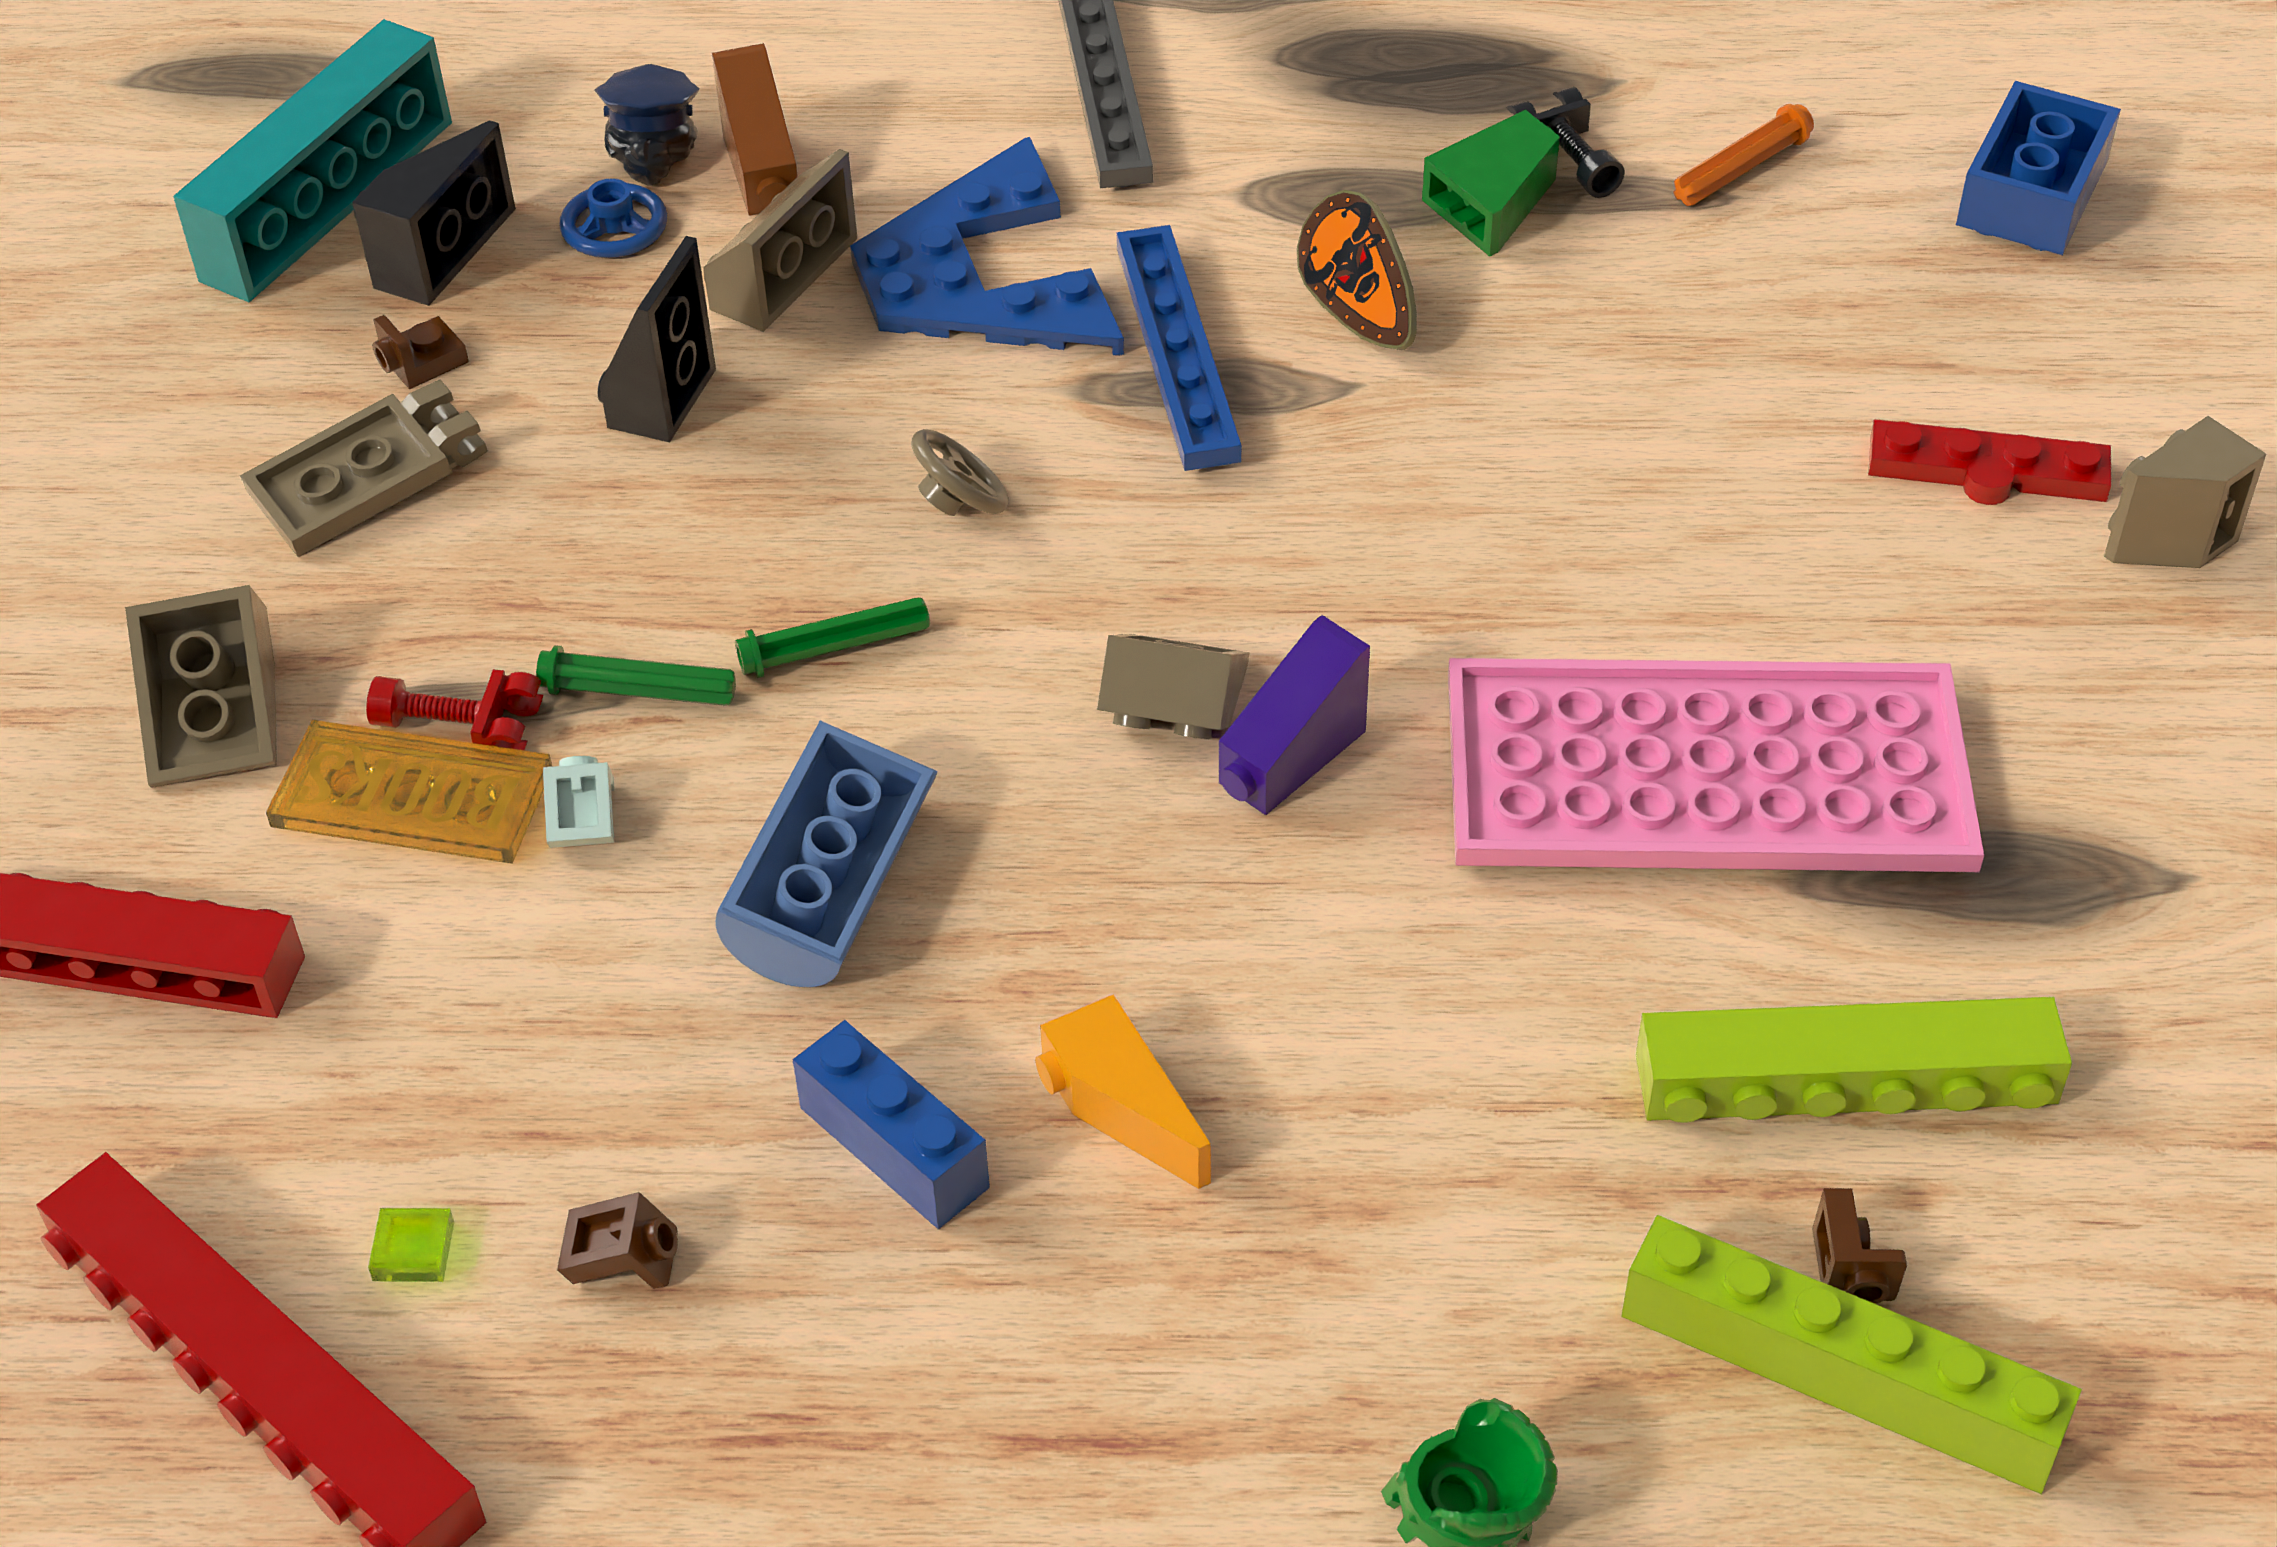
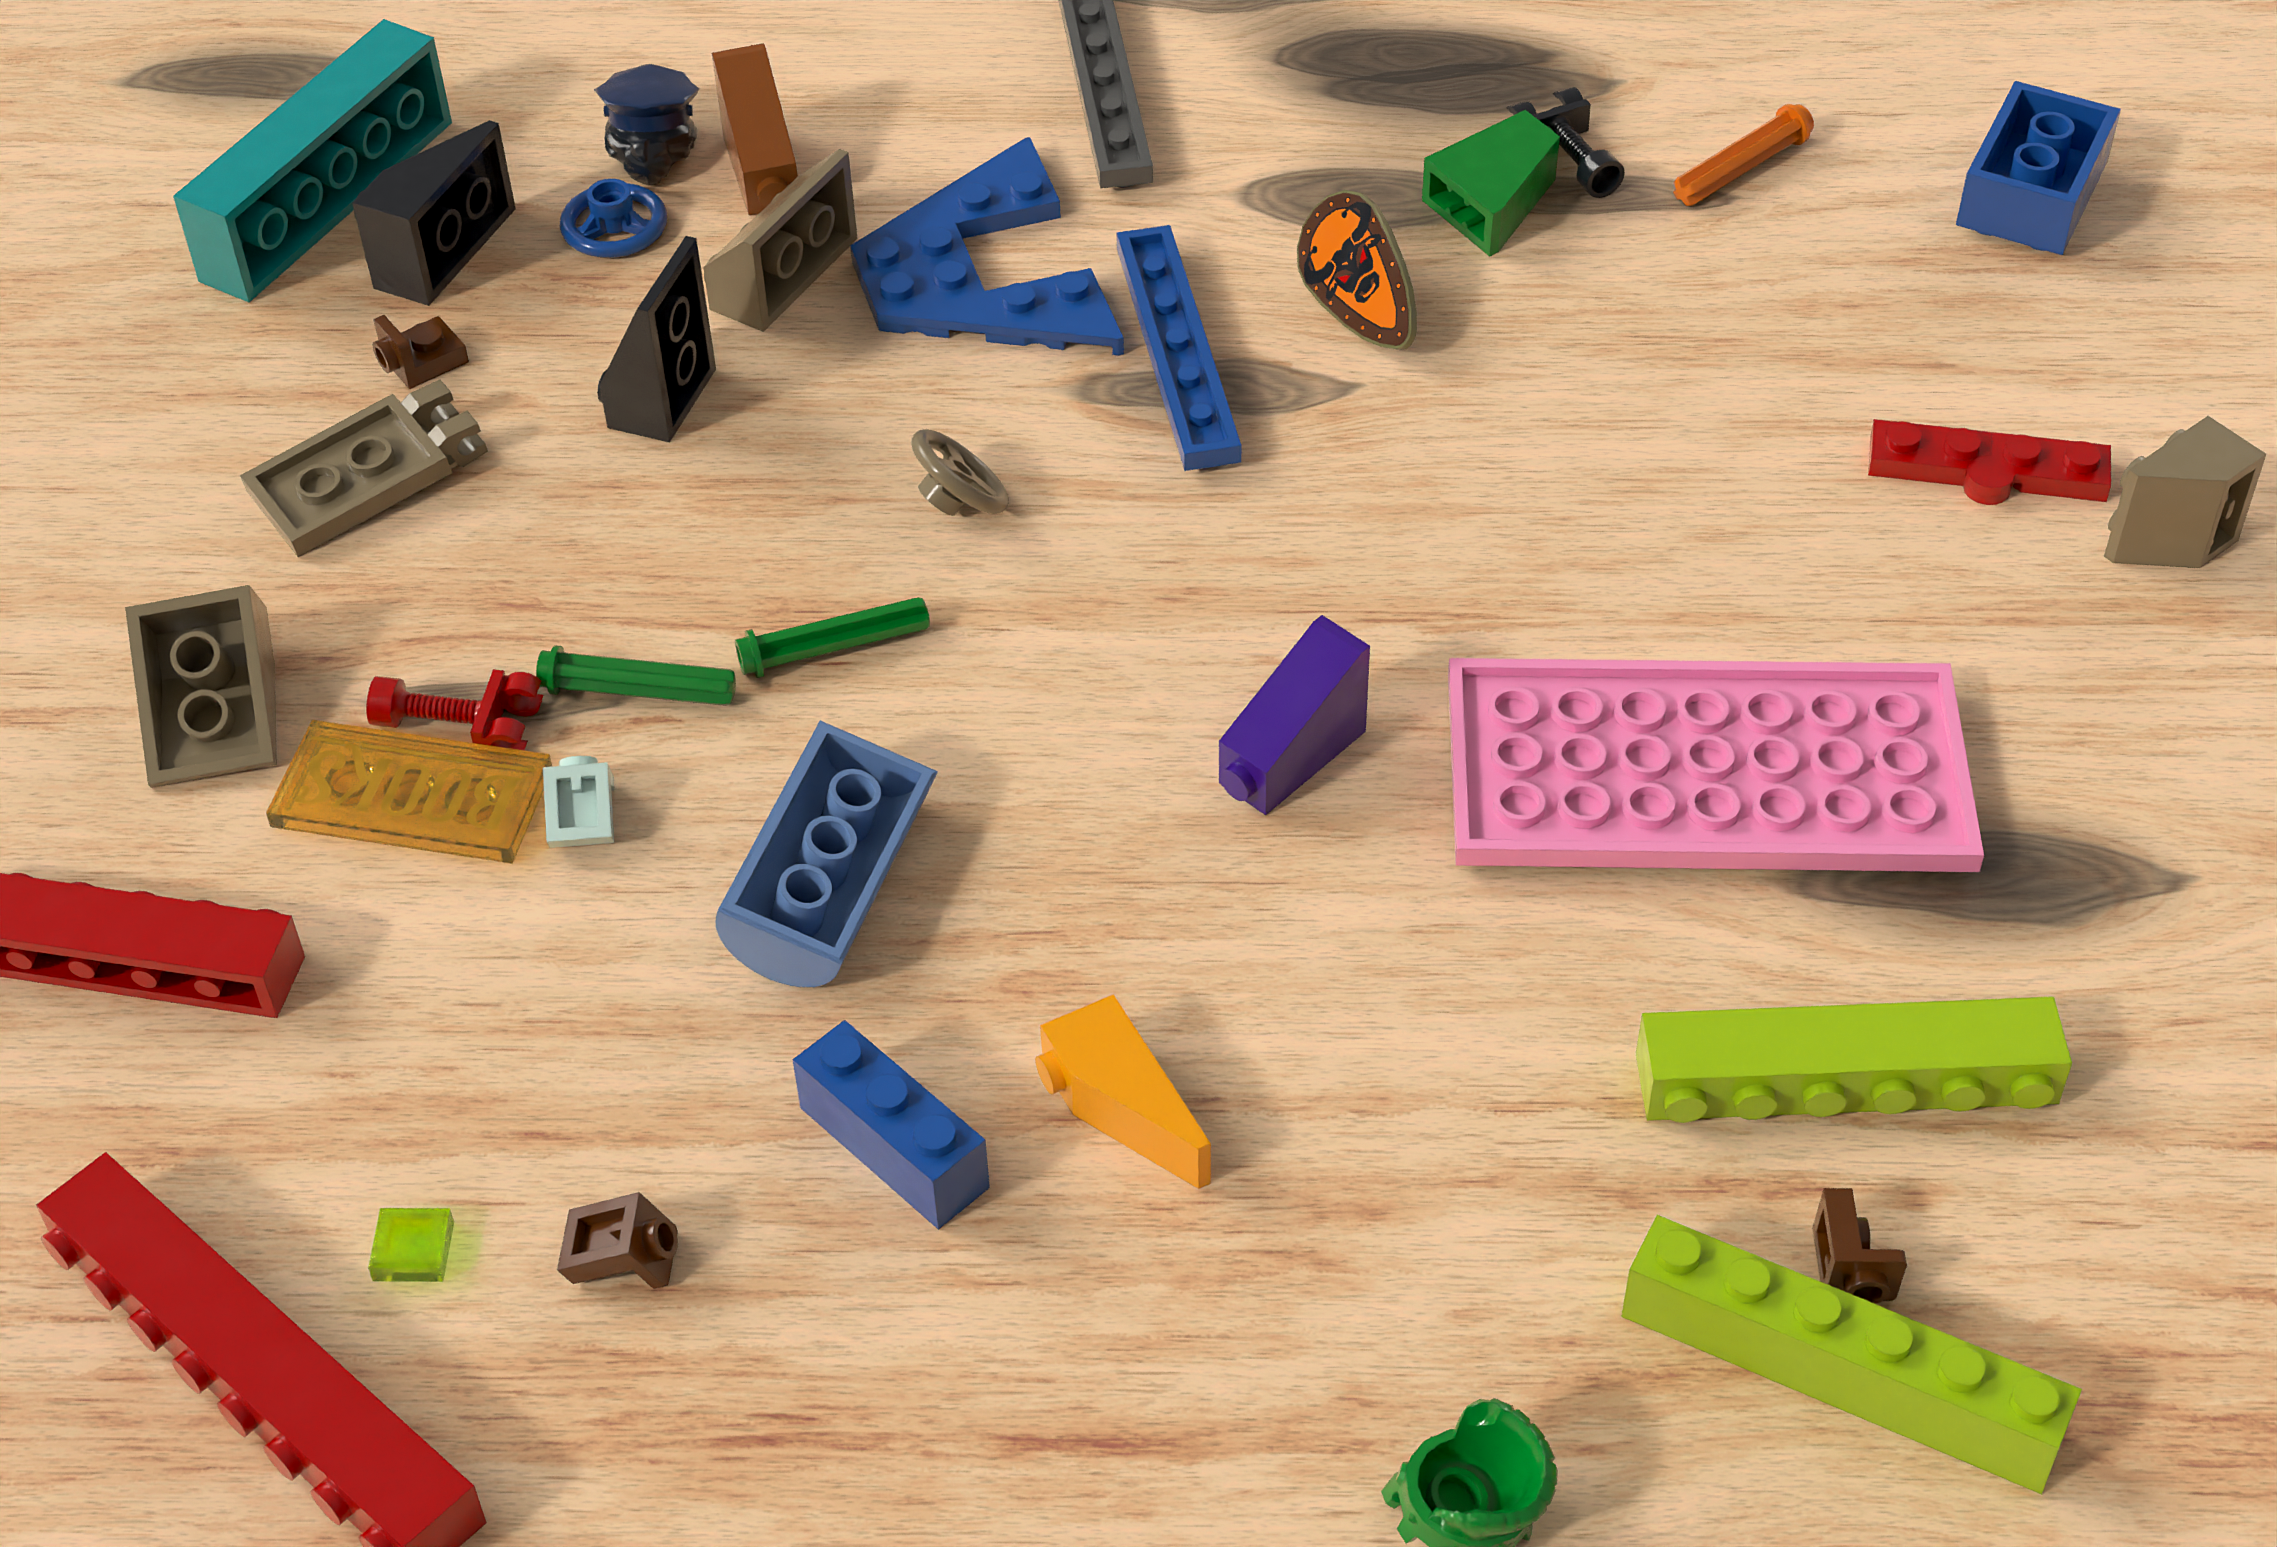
(1171, 683): dark tan slope -> none

